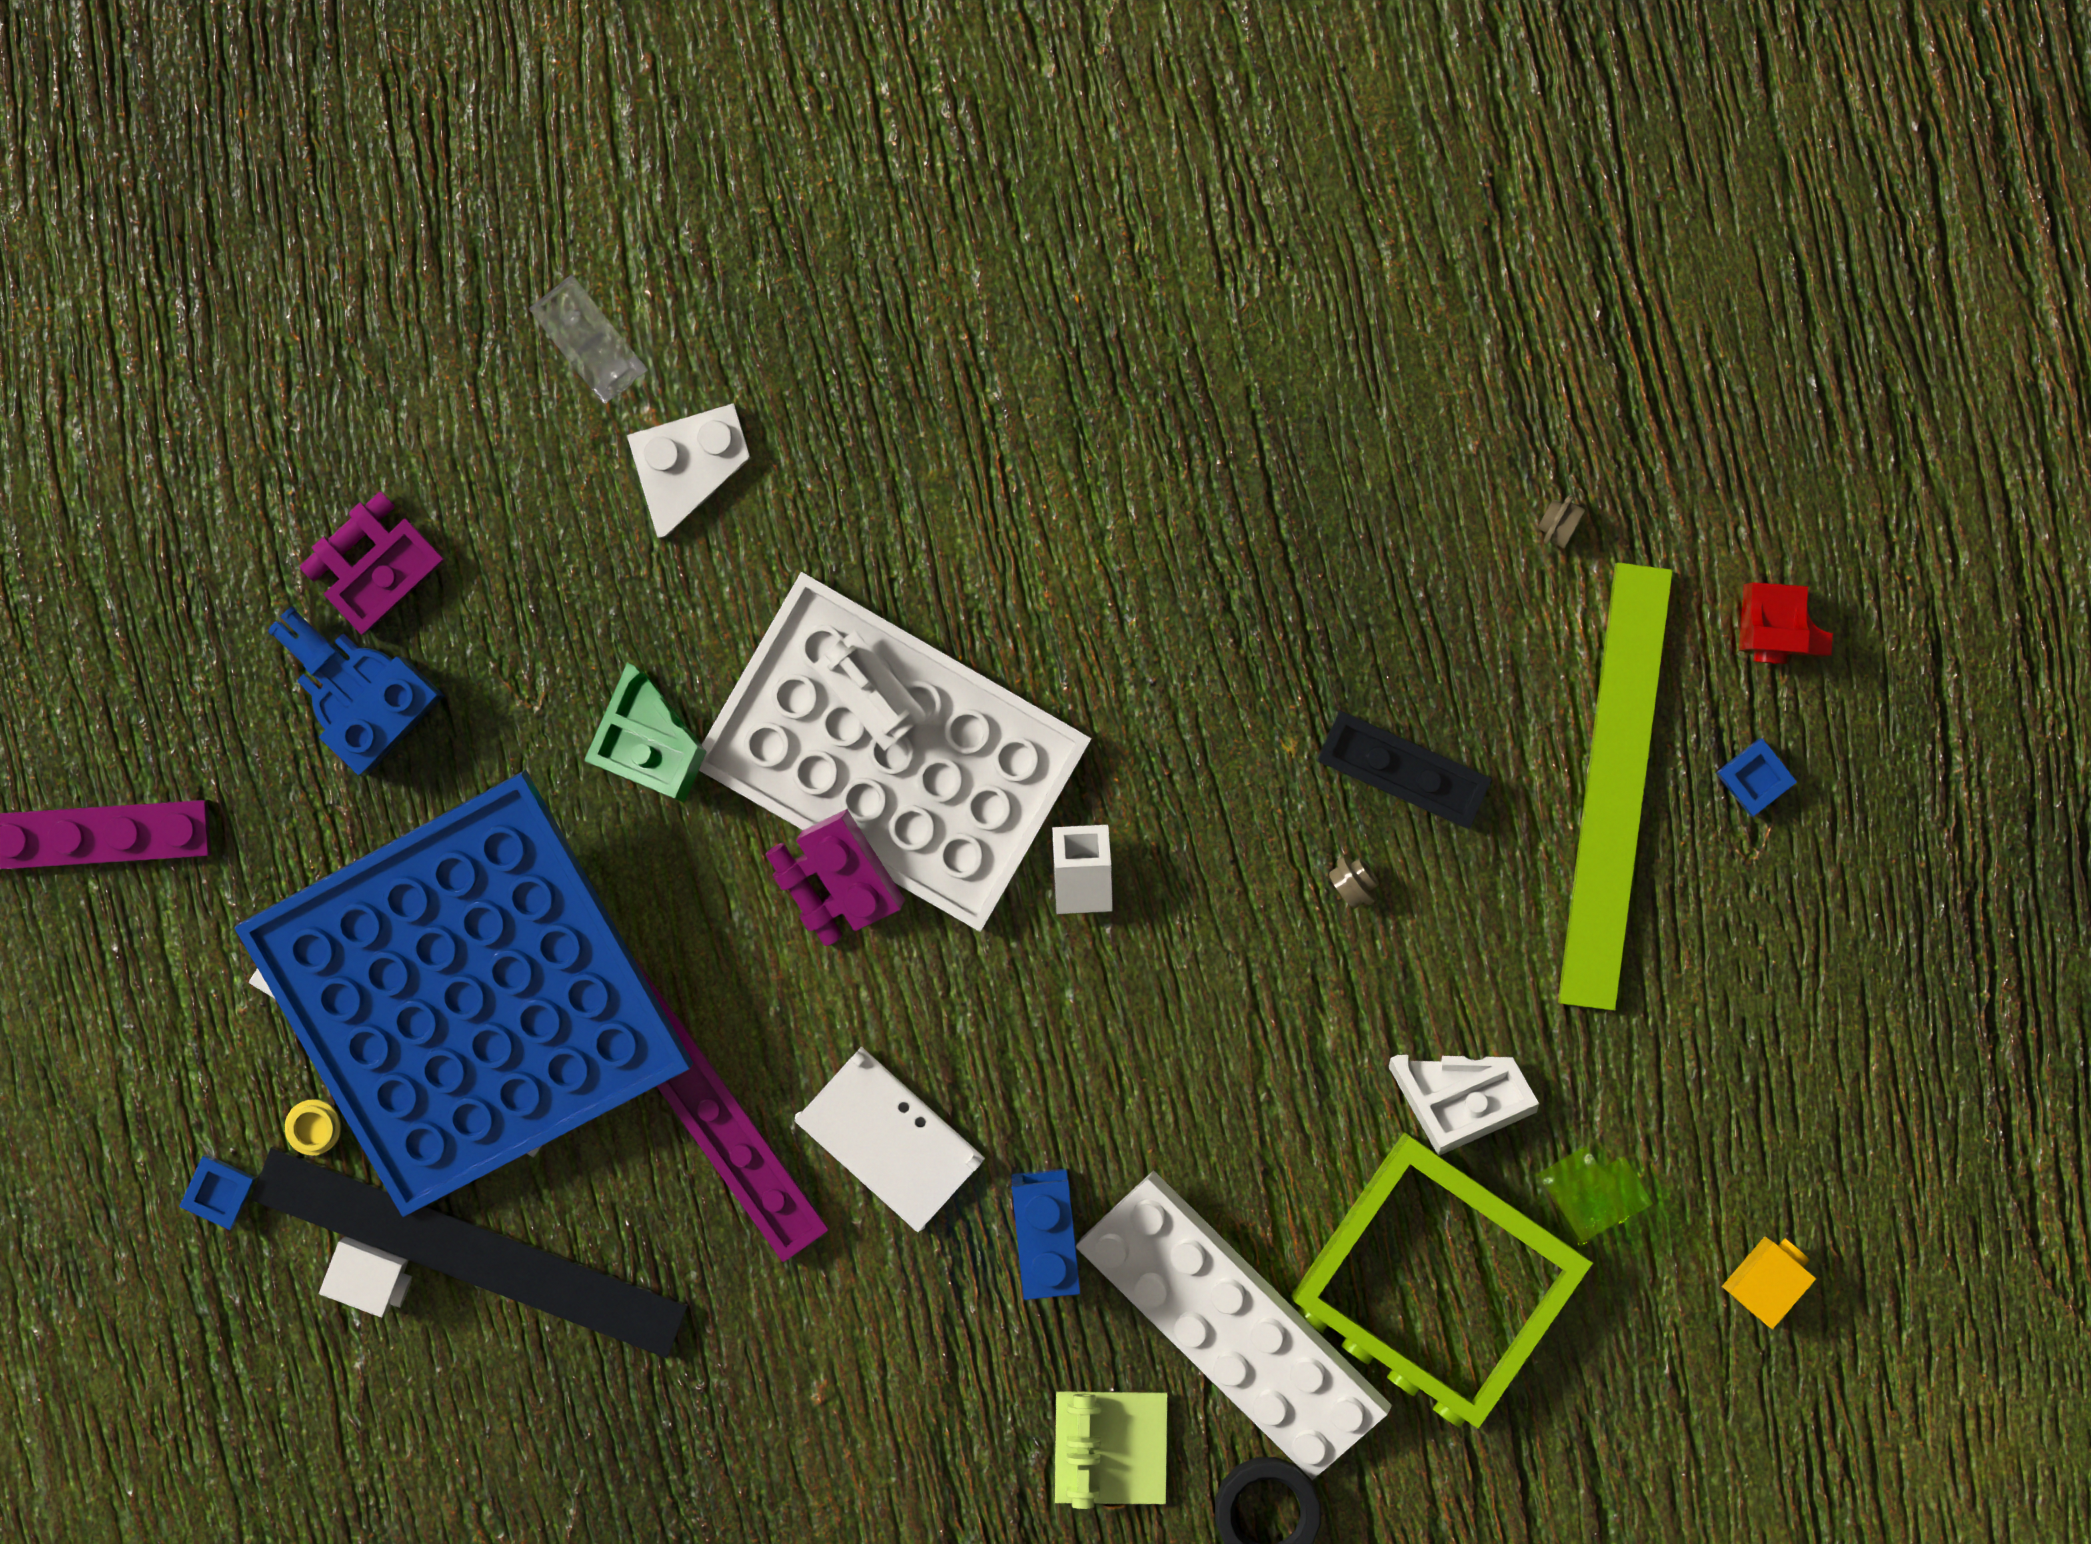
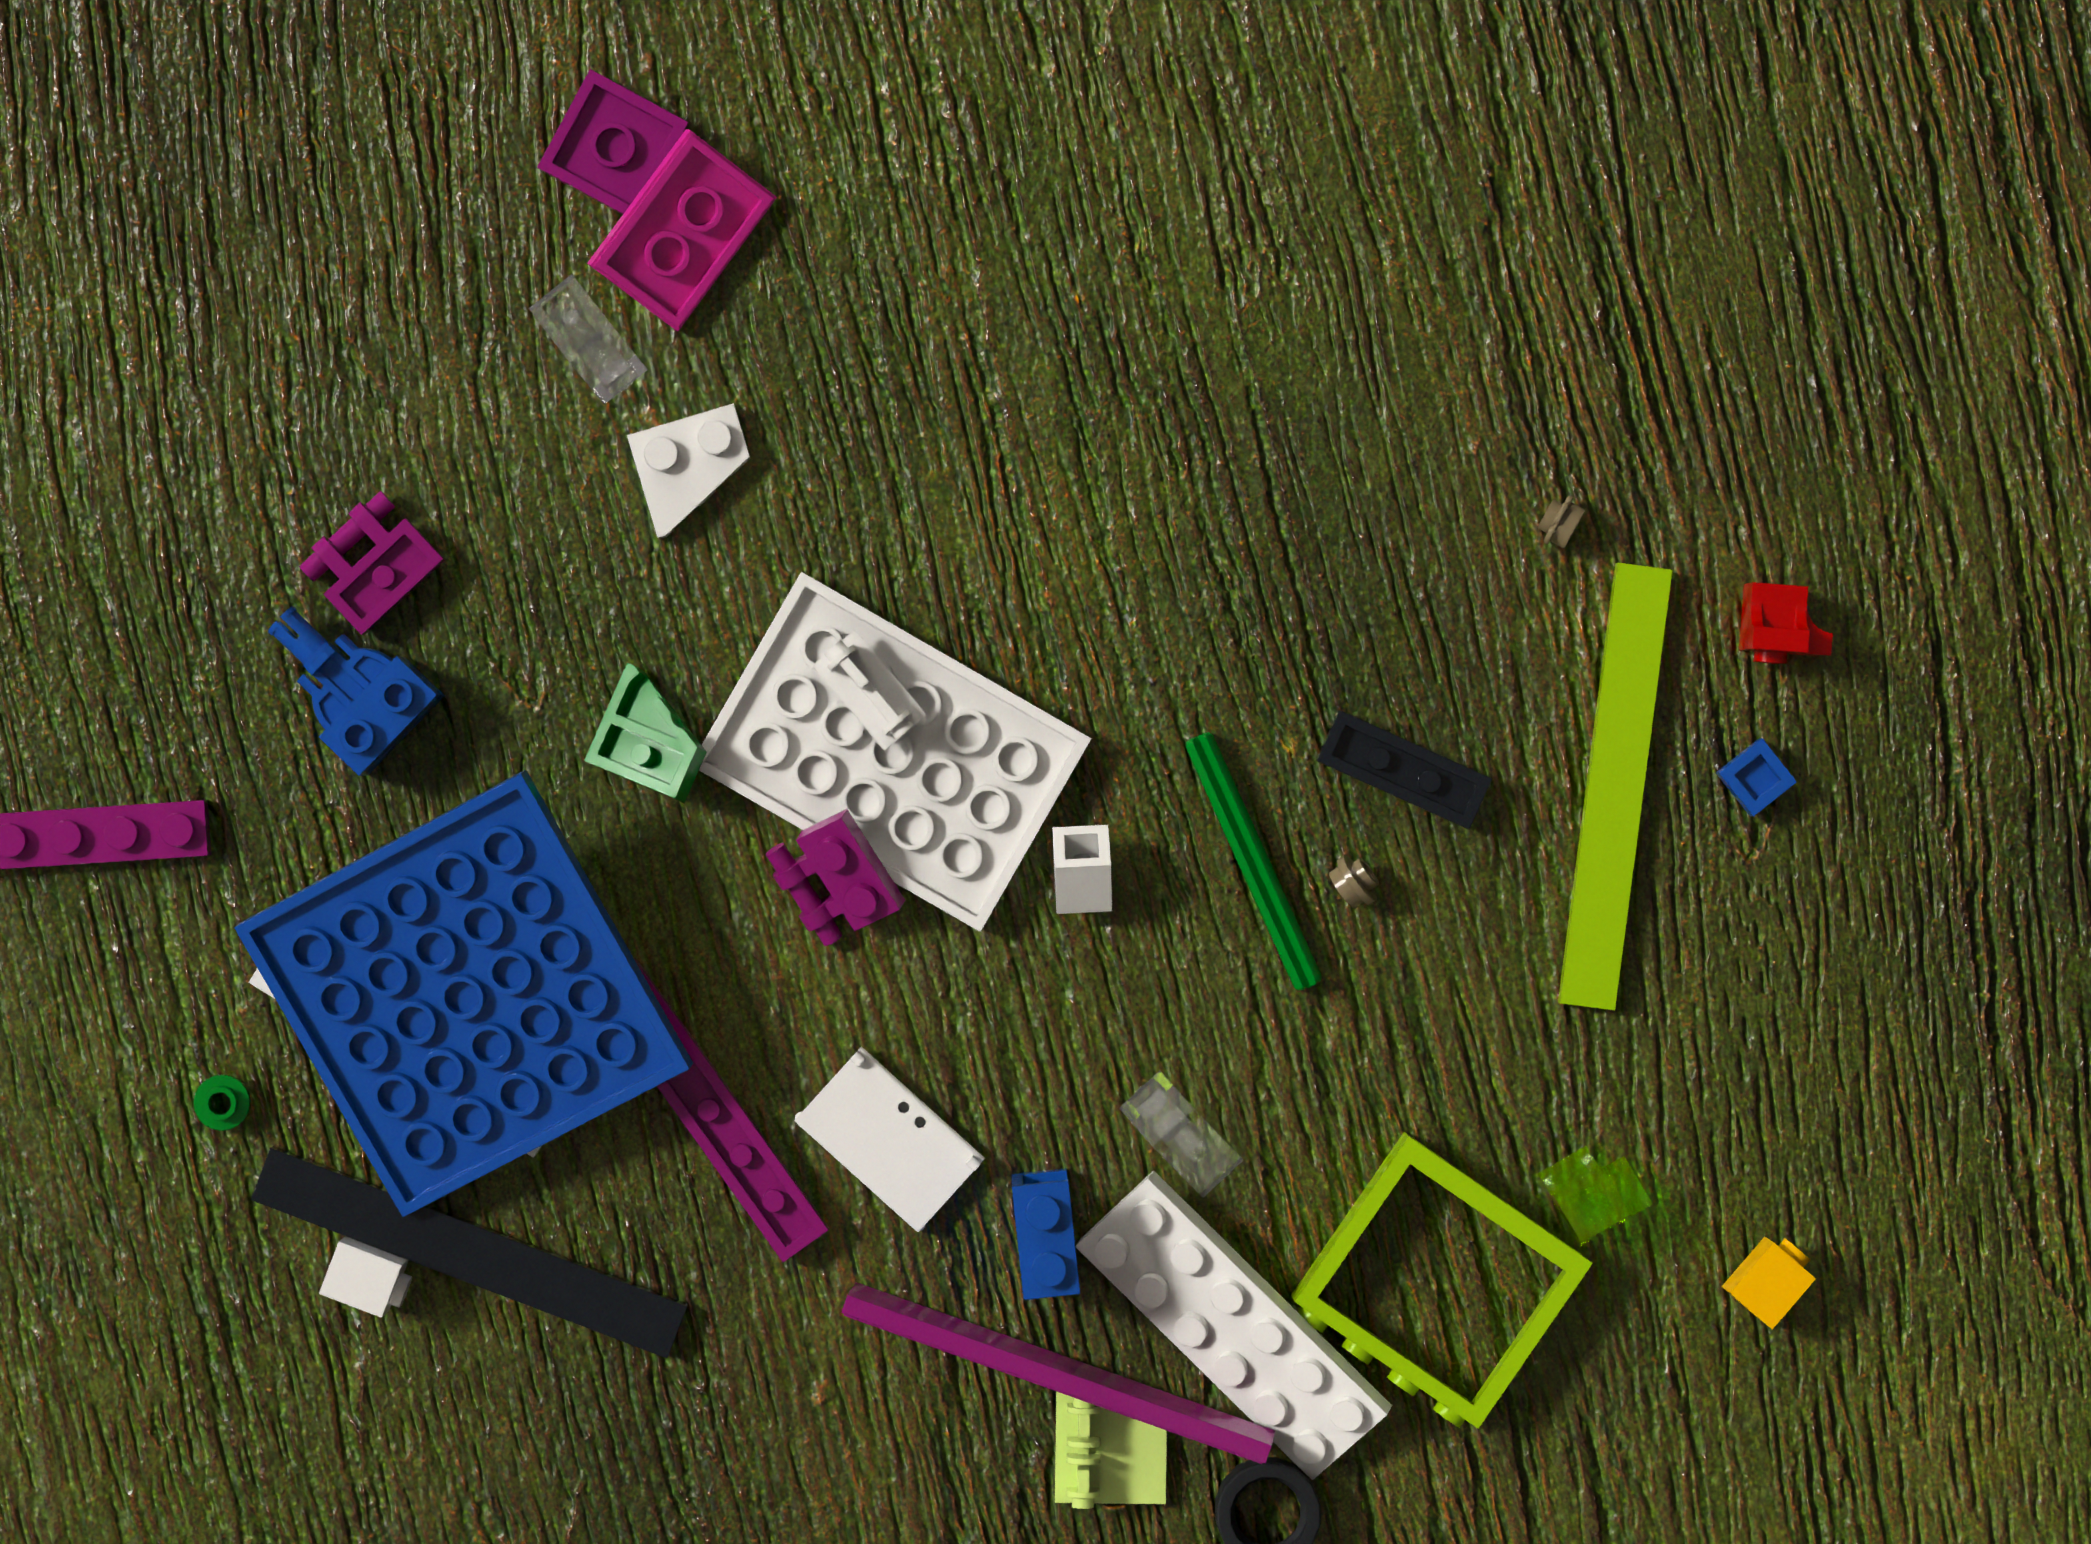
(217, 1192): blue plate -> none
(238, 1096): none -> green plate
(313, 1127): light yellow plate -> none
(610, 142): none -> magenta plate
(682, 230): none -> dark pink tile
(1059, 1373): none -> magenta tile
(1181, 1134): none -> clear slope
(1253, 861): none -> green axle
(1463, 1096): white wing -> none

